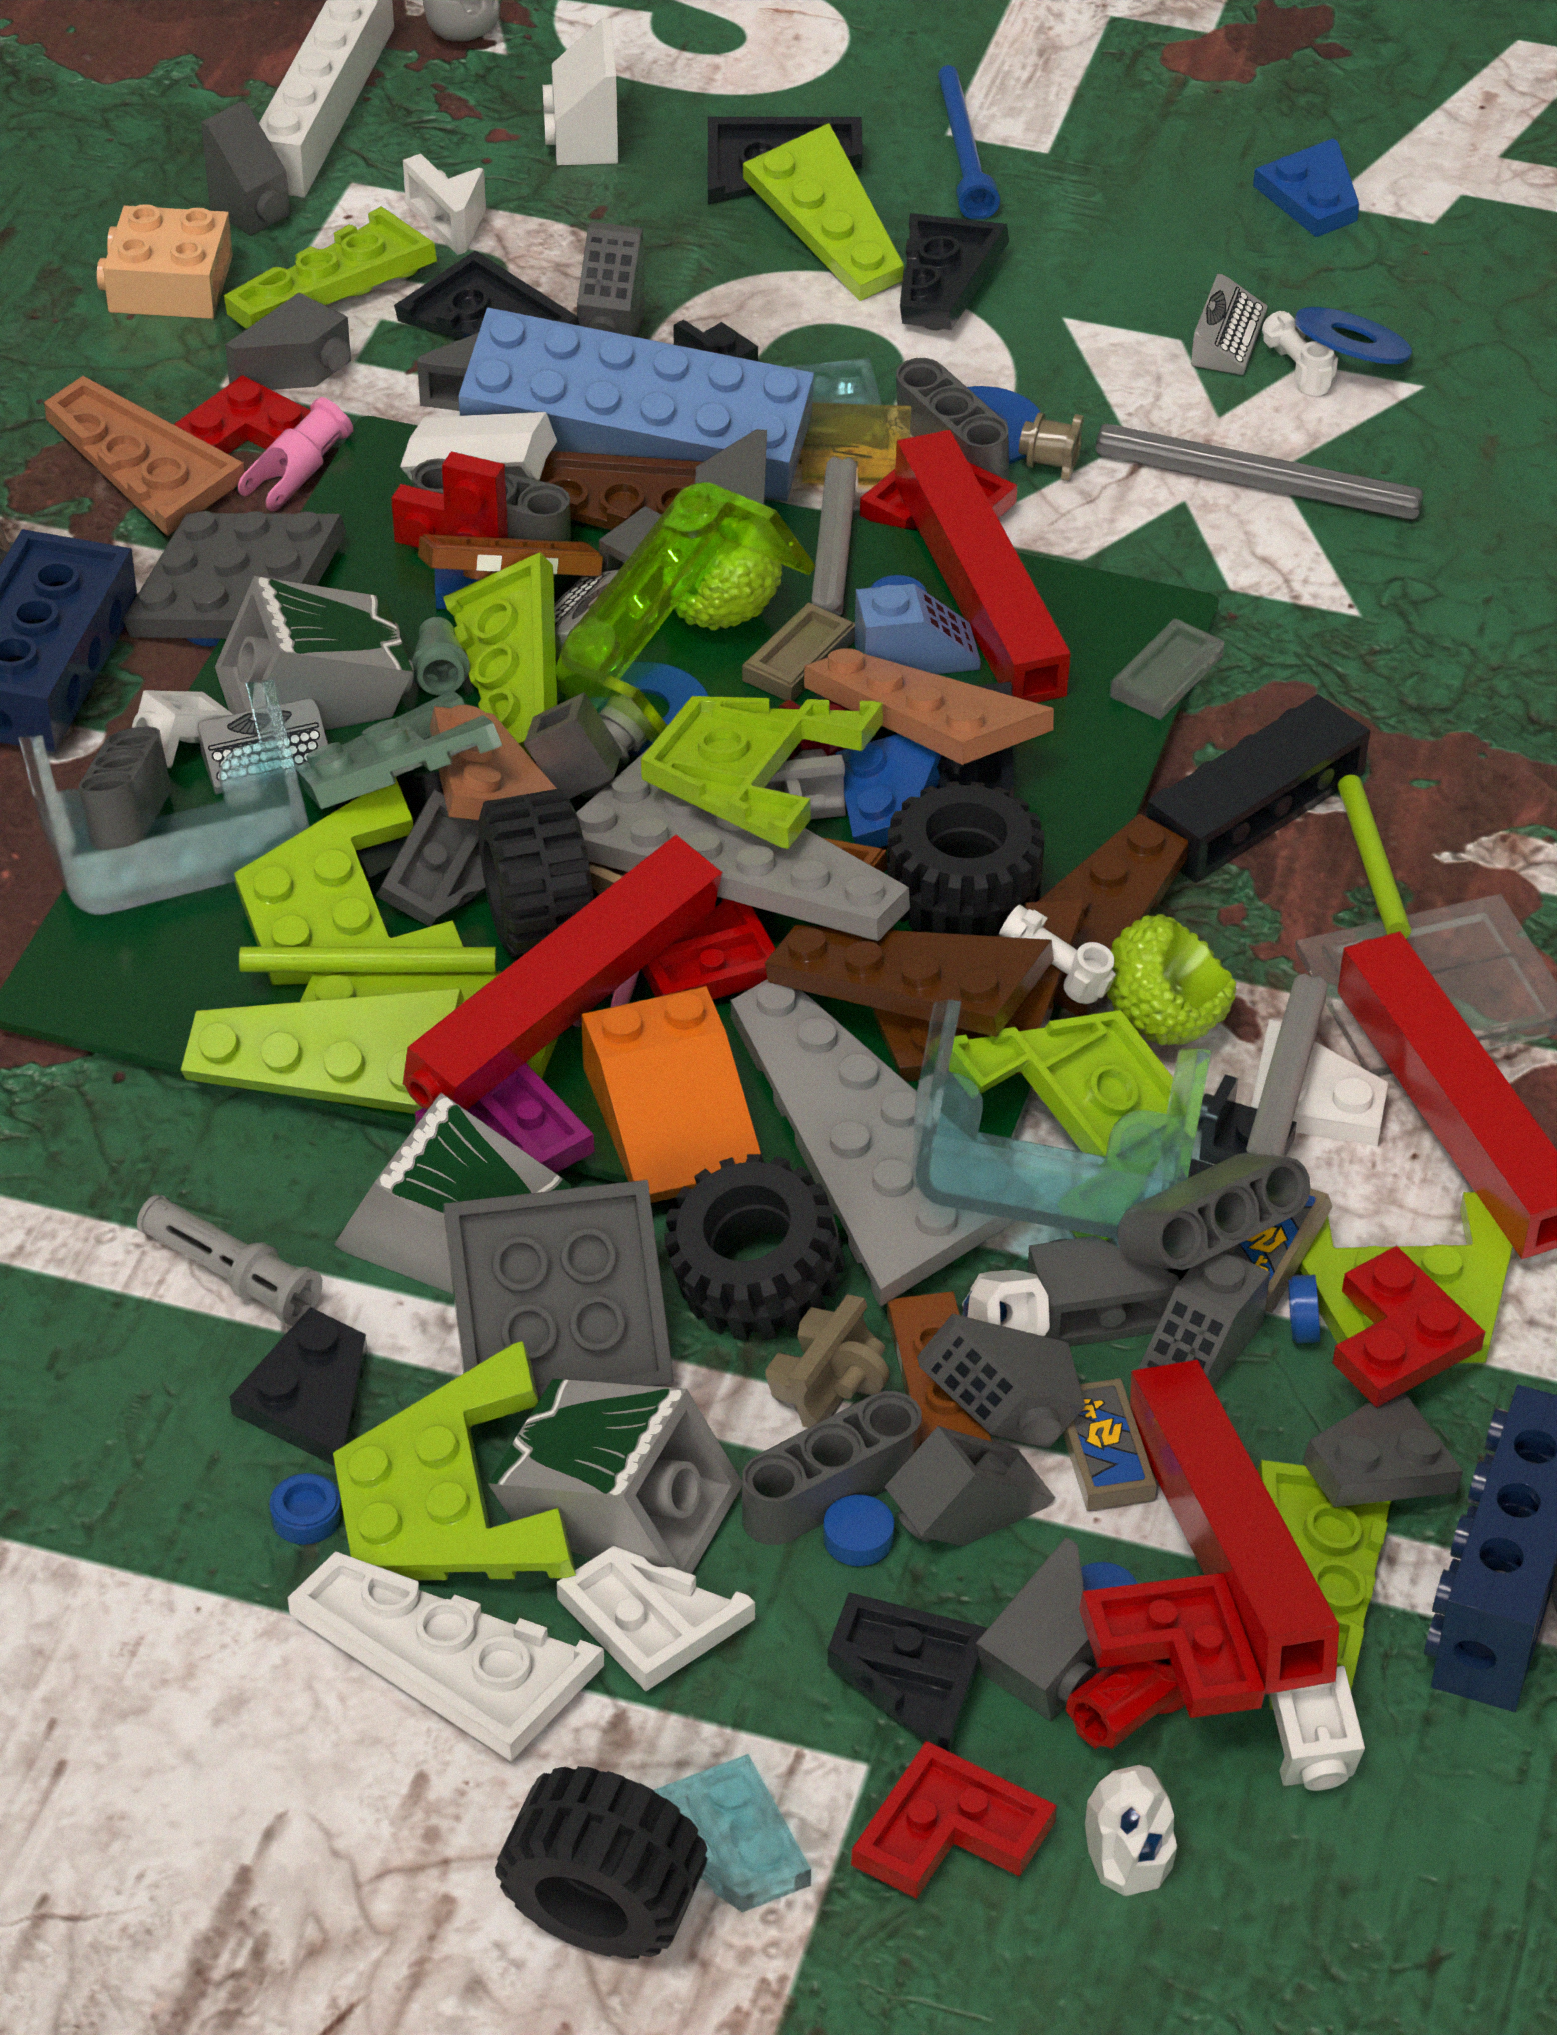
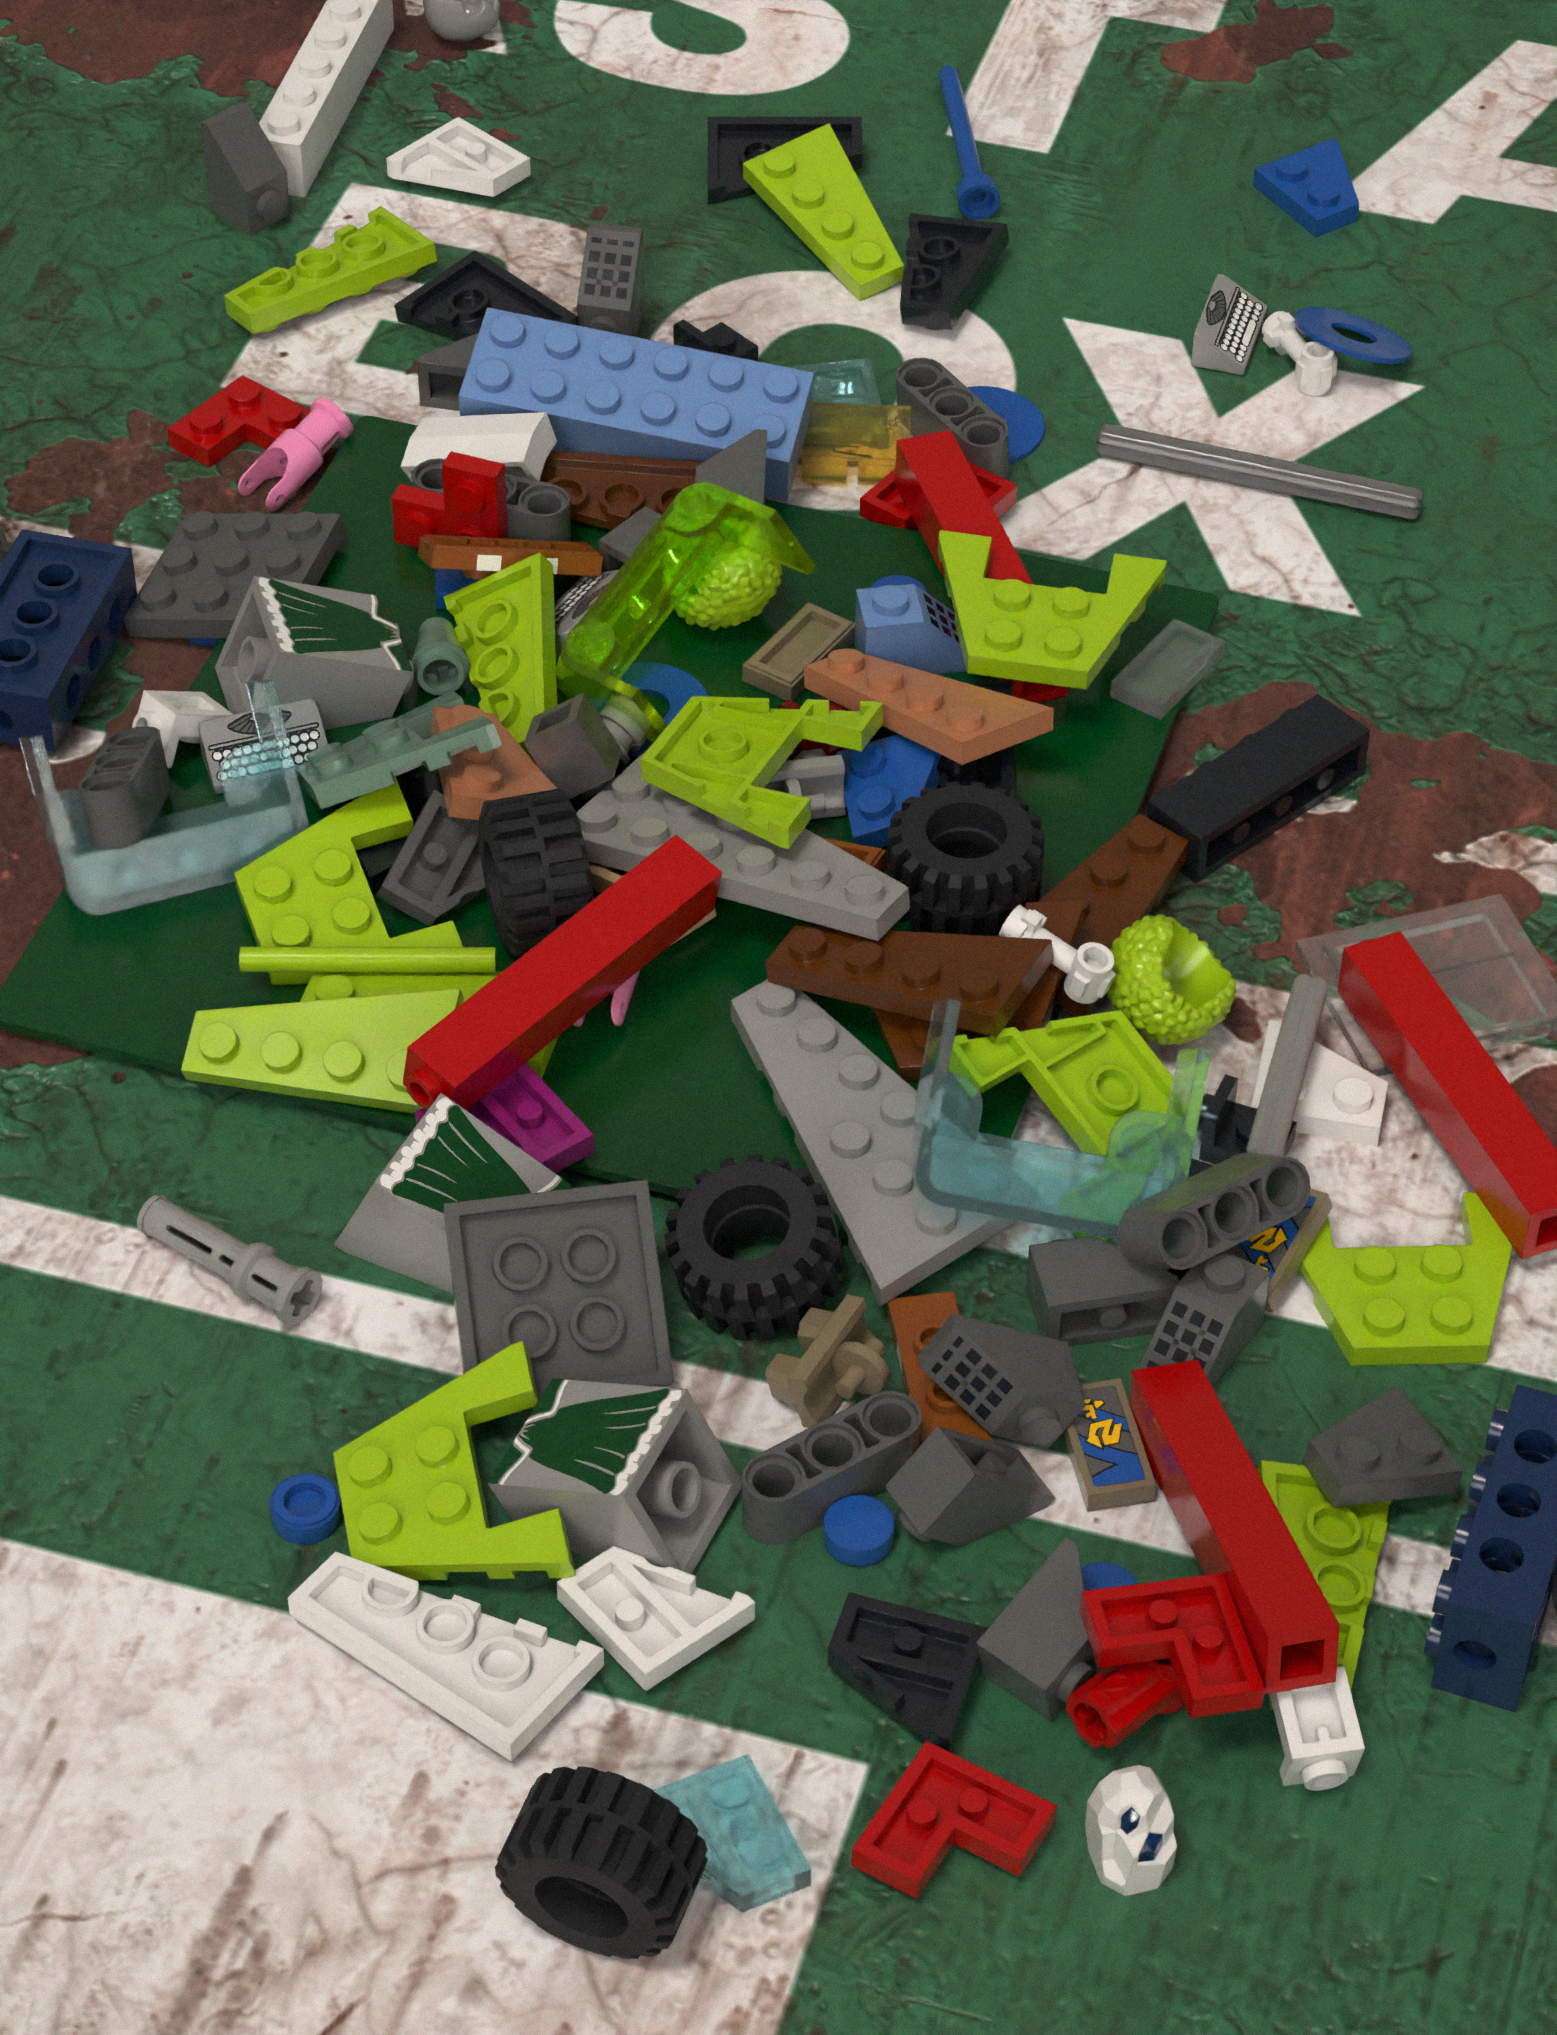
(142, 454): nougat wing -> none
(166, 261): light nougat brick -> none
(291, 346): dark grey slope -> none
(307, 1385): black wing -> none
(446, 205): white slope -> none
(461, 160): none -> white wing
(583, 100): white slope -> none
(667, 1089): orange slope -> none
(719, 952): red wing -> none
(834, 535): light grey axle -> none
(1009, 1300): white rock -> none
(1037, 629): none -> lime wing
(1052, 443): dark tan brick -> none
(1304, 1309): blue tile -> none
(1373, 856): lime bar -> none
(1413, 1331): red plate -> none

